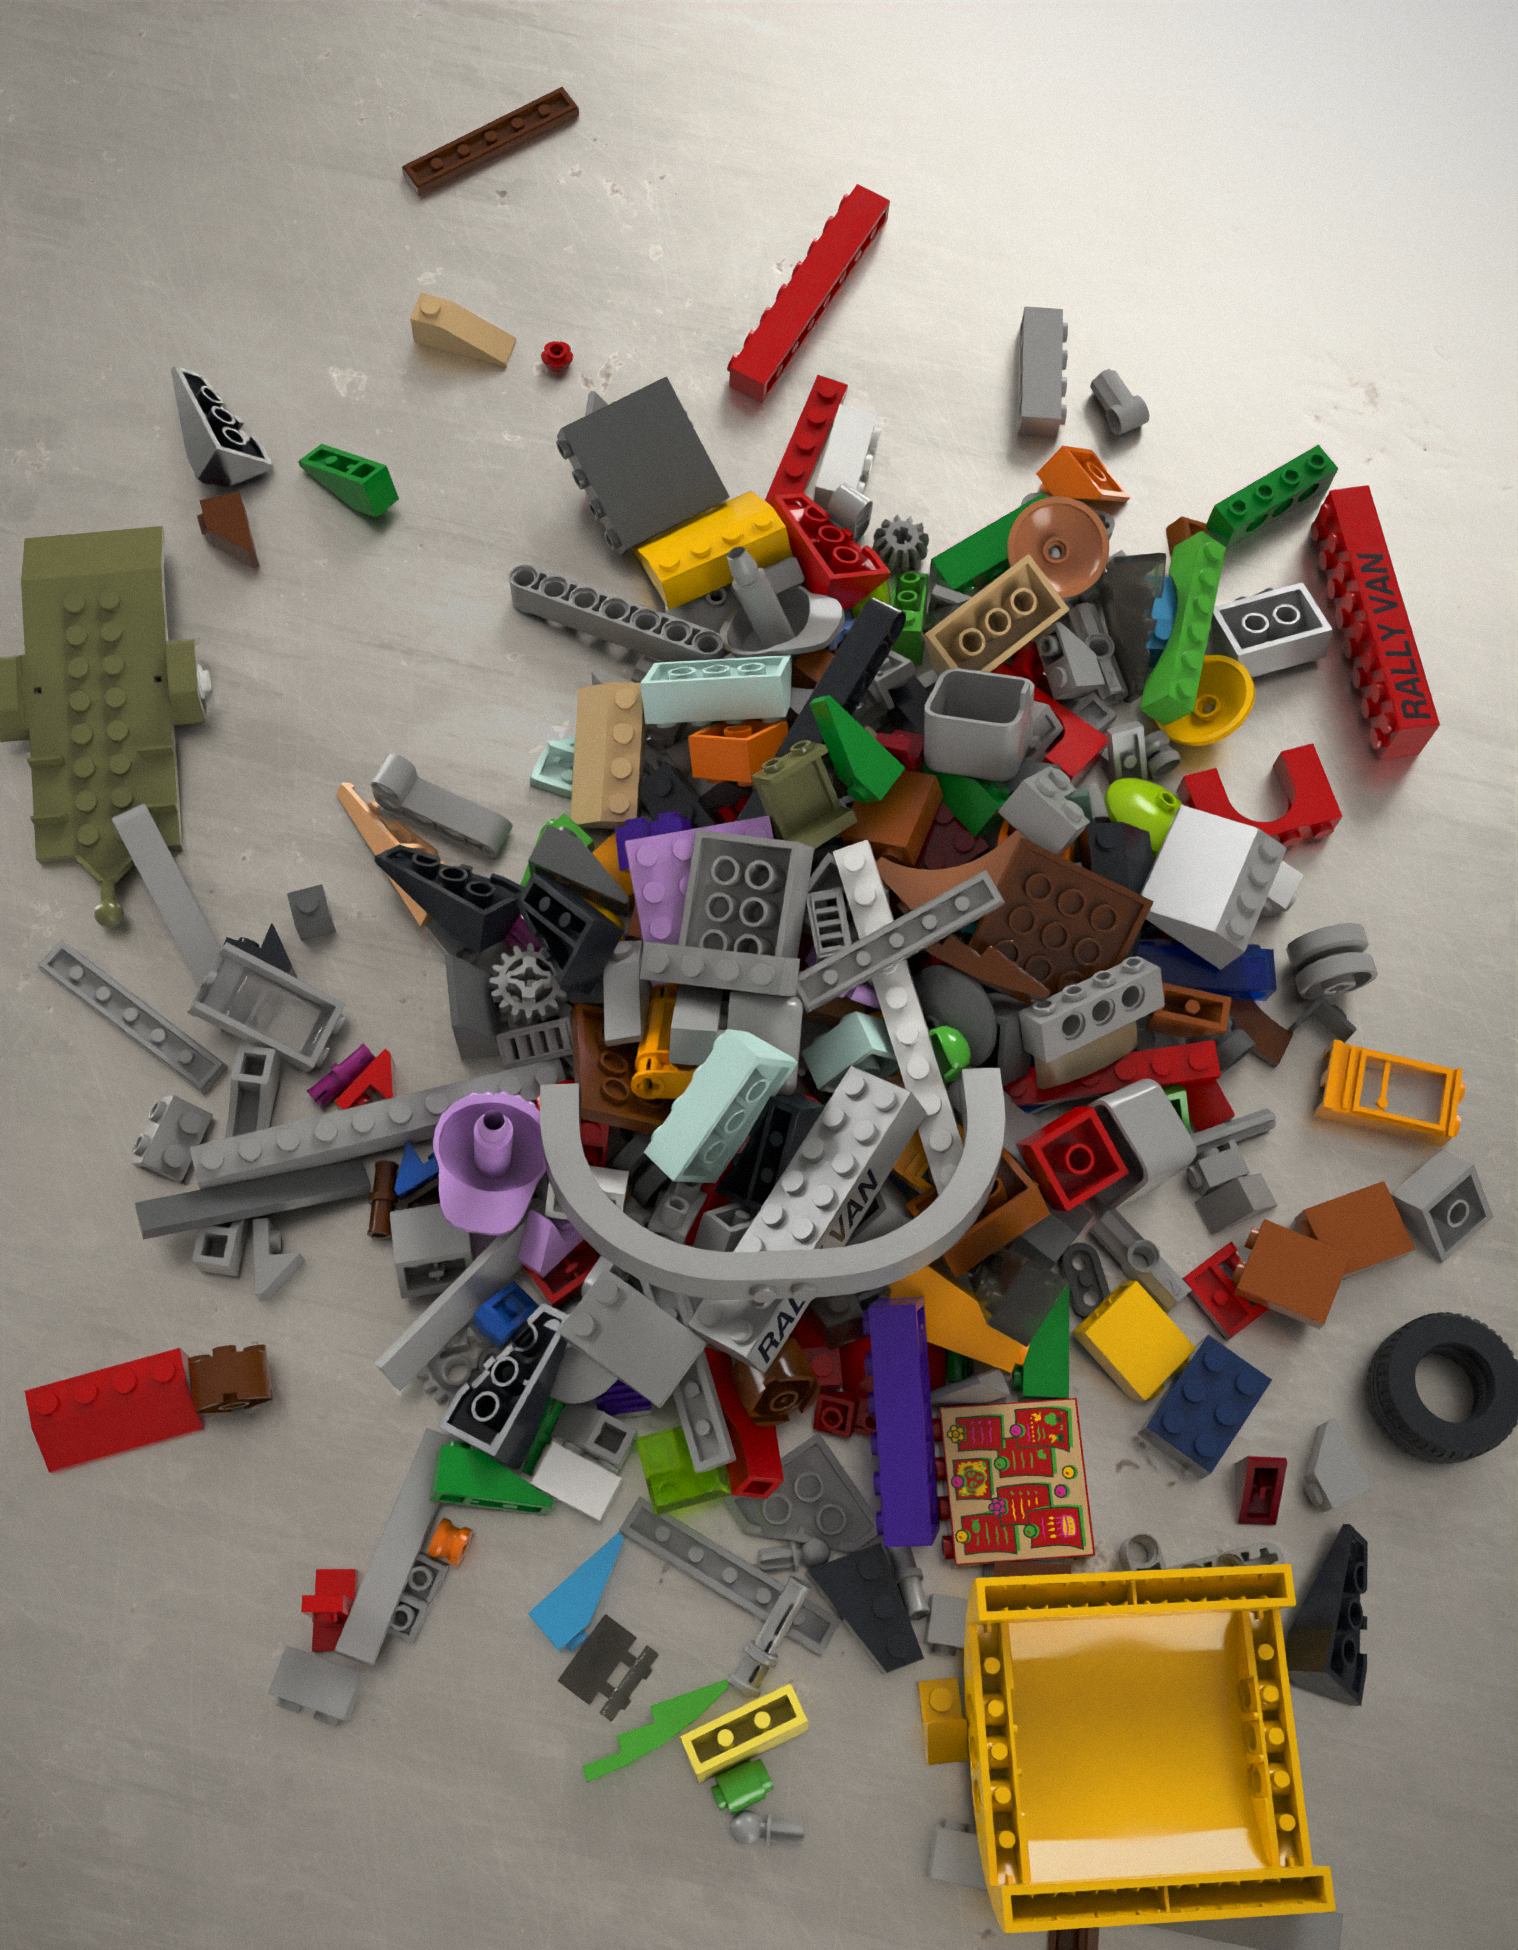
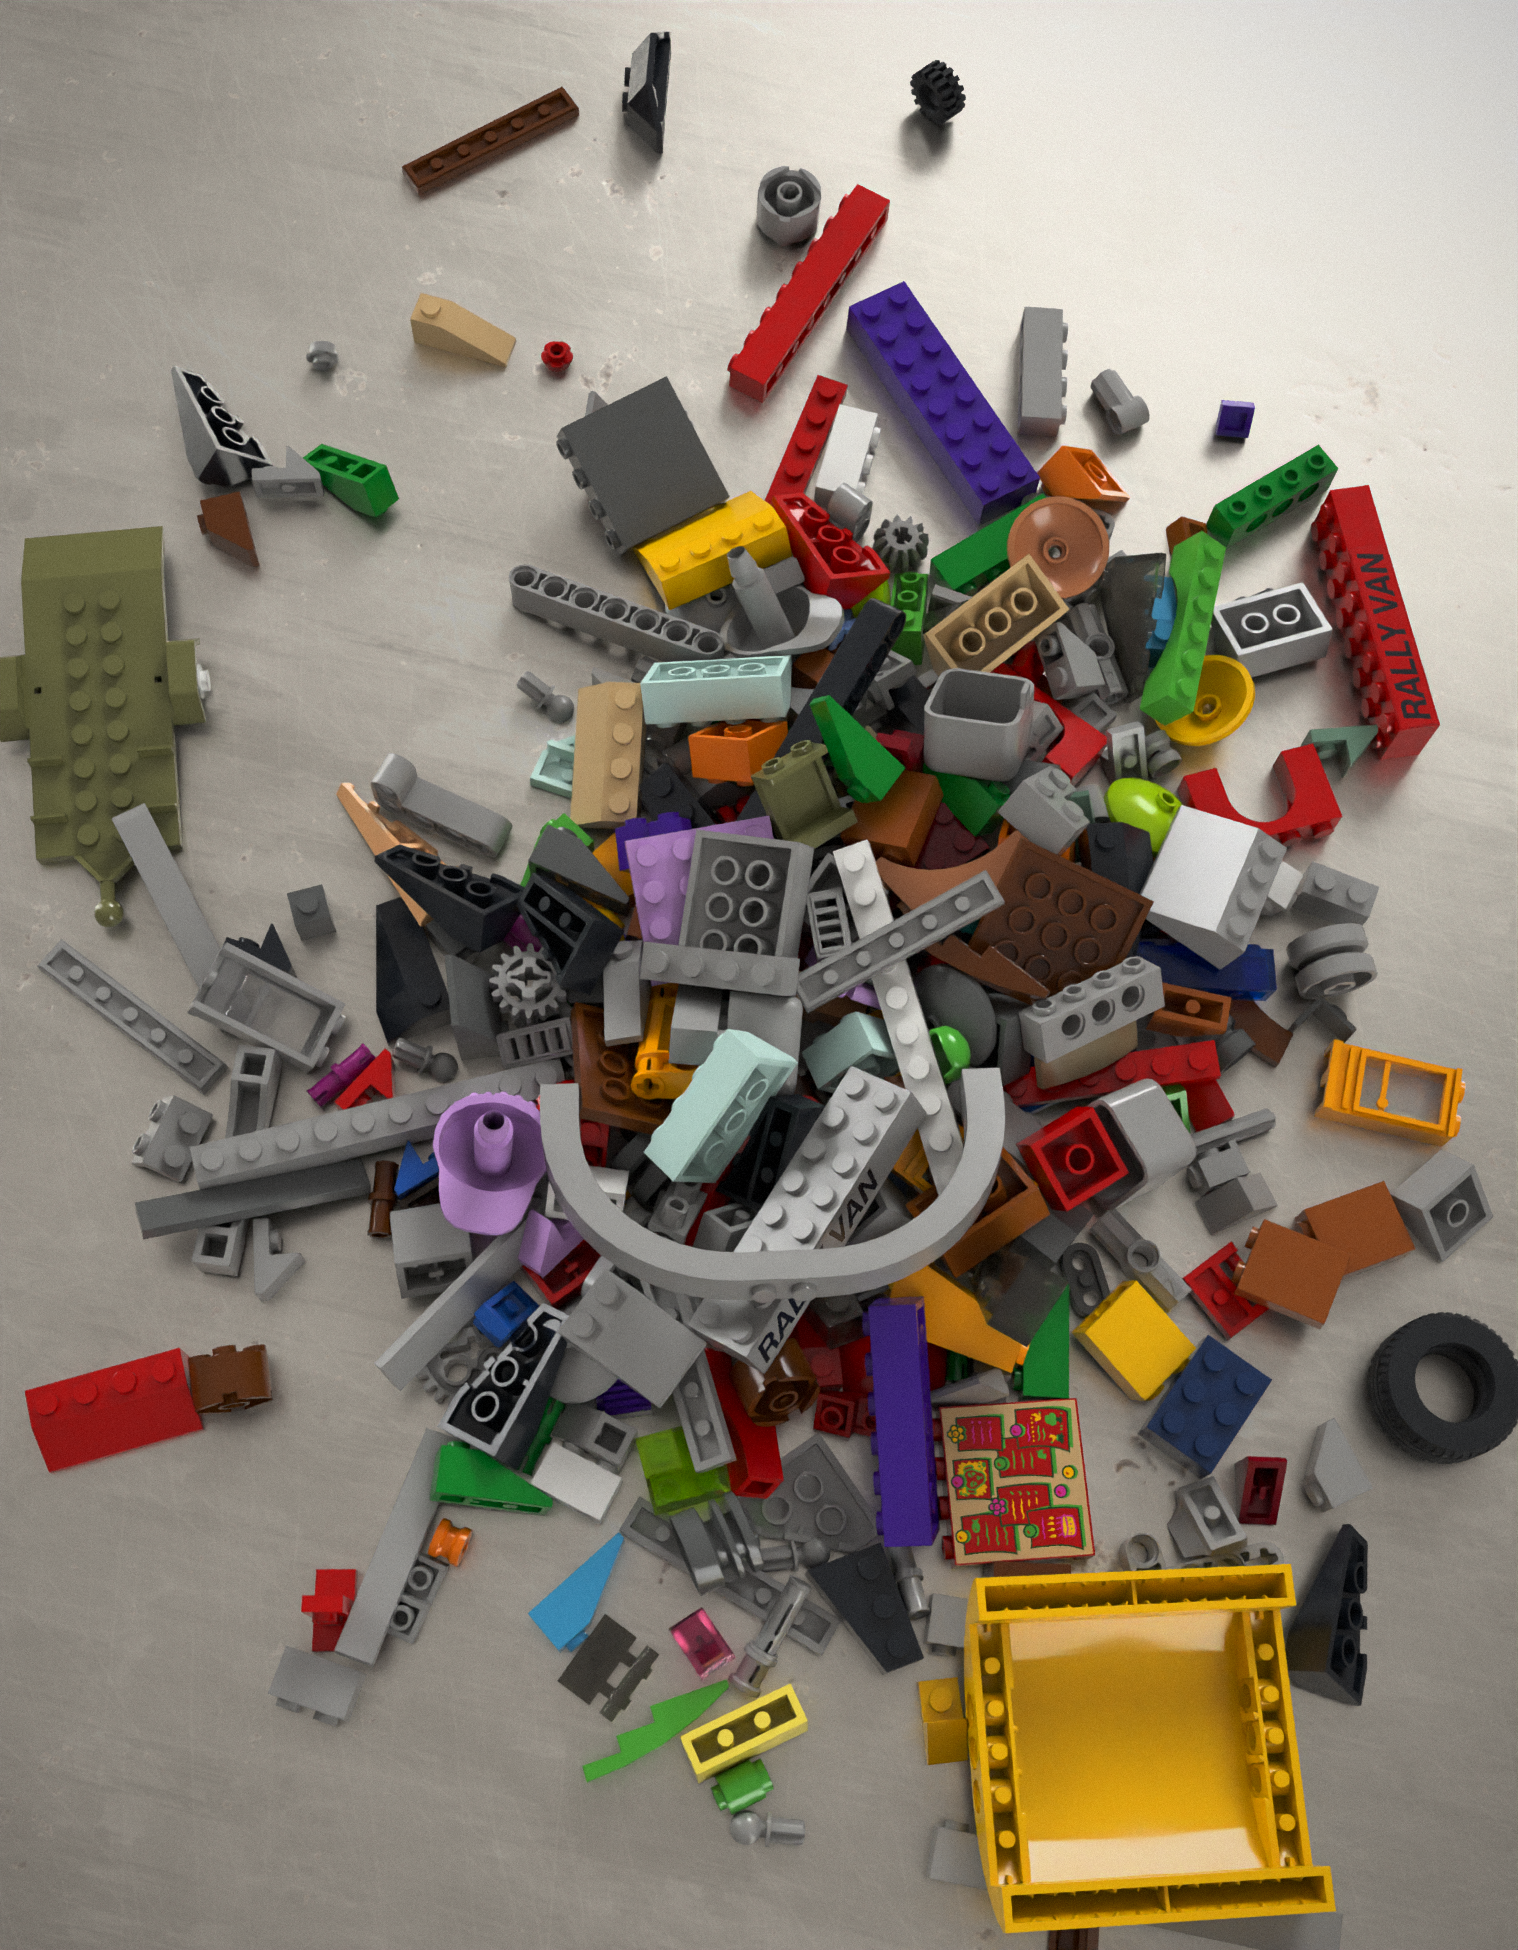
(295, 480): none -> light grey slope
(322, 355): none -> light grey plate
(408, 980): none -> black wedge
(441, 1066): none -> light grey axle
(559, 707): none -> light grey axle
(649, 89): none -> black wedge
(702, 1644): none -> clear pink slope
(717, 1542): none -> dark grey wheel
(788, 205): none -> light grey brick
(938, 92): none -> black tyre
(941, 403): none -> dark purple brick
(1205, 1521): none -> light grey slope
(1235, 418): none -> dark purple tile
(1335, 895): none -> light grey brick
(1344, 741): none -> sand green slope

